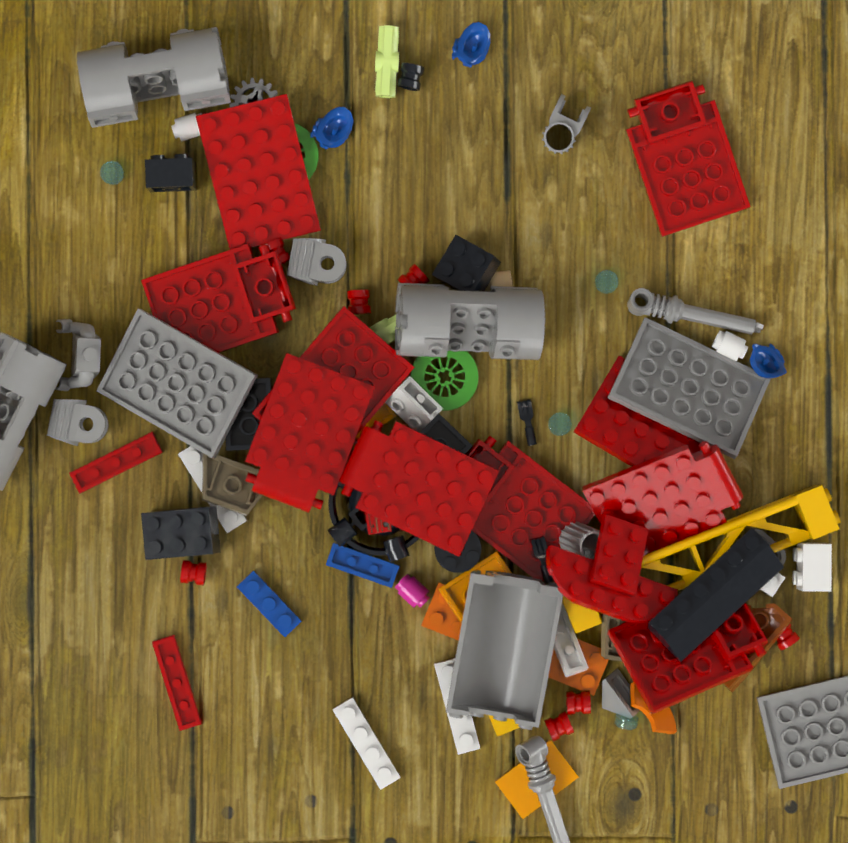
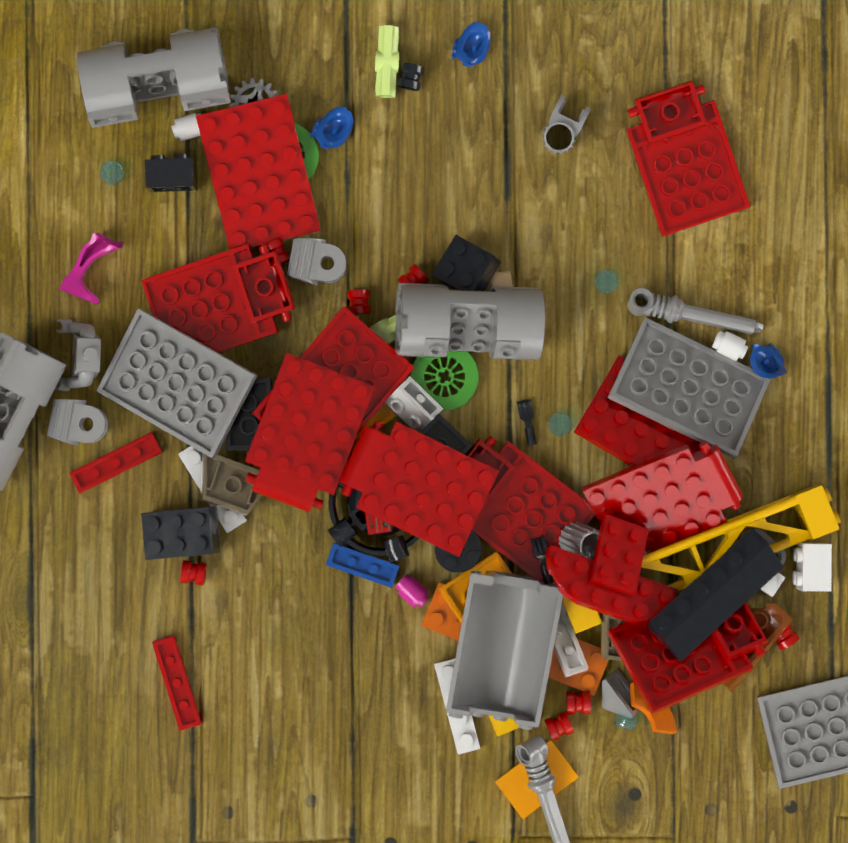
(96, 248): none -> dark pink animal
(269, 603): blue plate -> none
(366, 743): white plate -> none

